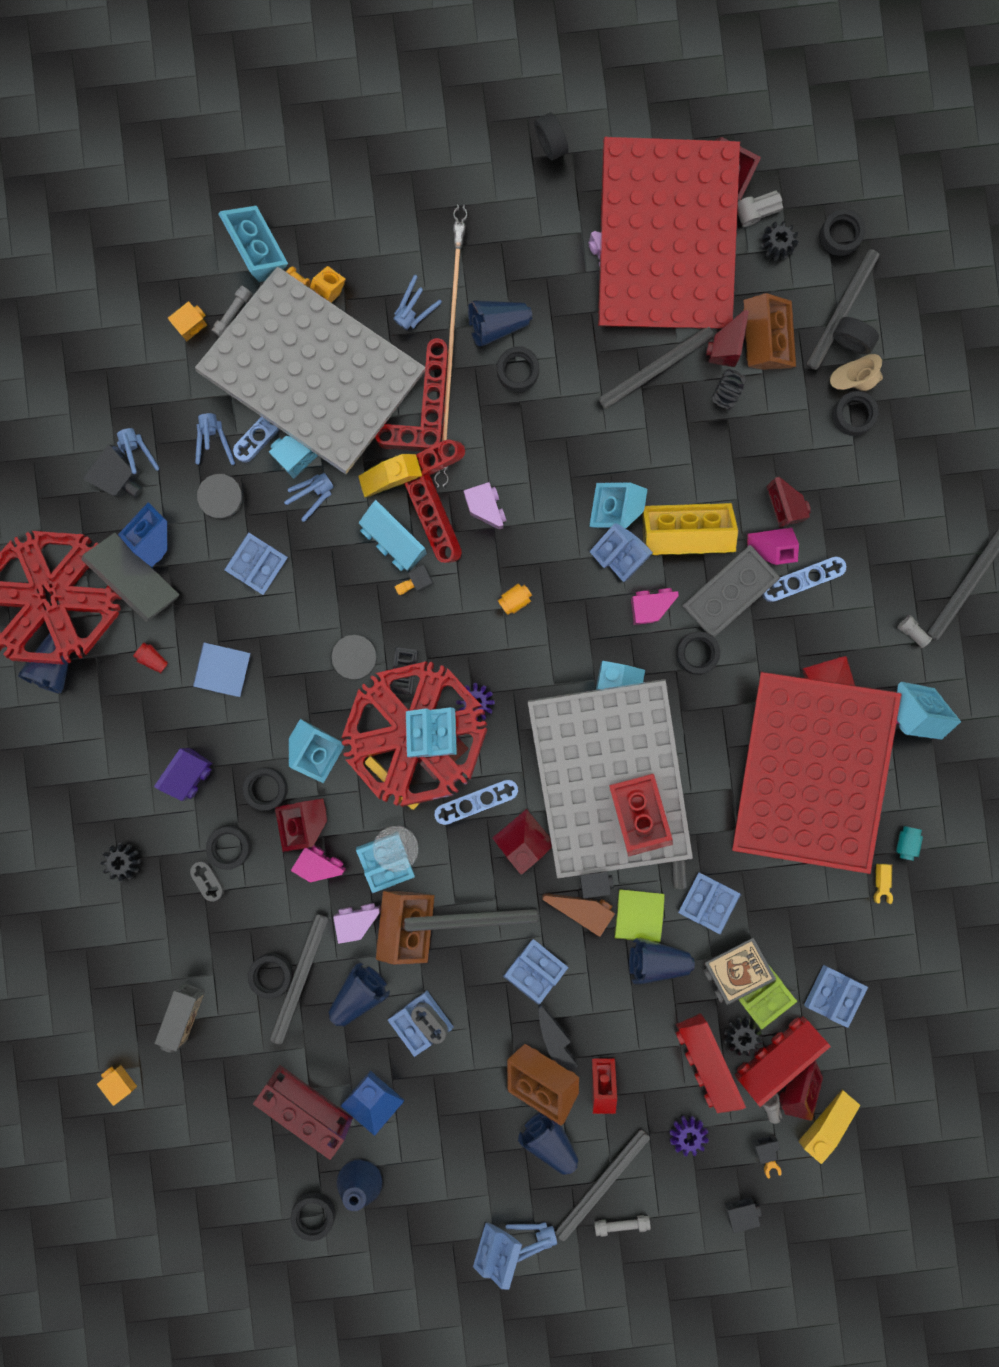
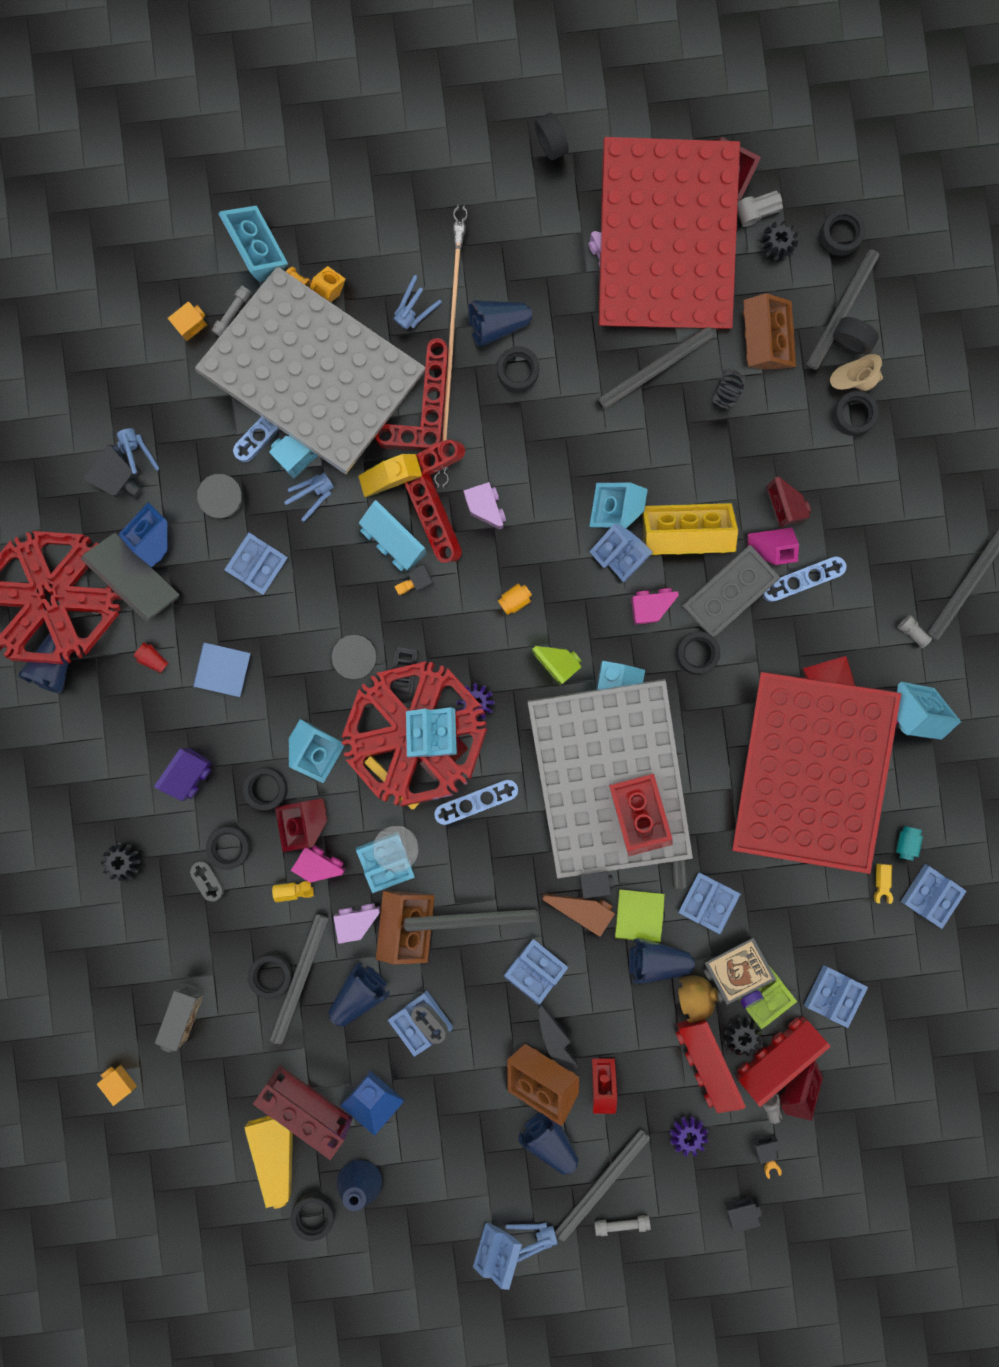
(207, 426): medium blue plant -> none
(272, 1157): none -> yellow slope
(292, 891): none -> yellow bar
(523, 841): dark red slope -> none
(558, 662): none -> lime slope
(697, 998): none -> pearl gold cylinder
(728, 342): dark red slope -> none
(751, 999): none -> dark purple tile
(829, 1127): yellow slope -> none
(933, 896): none -> medium blue slope

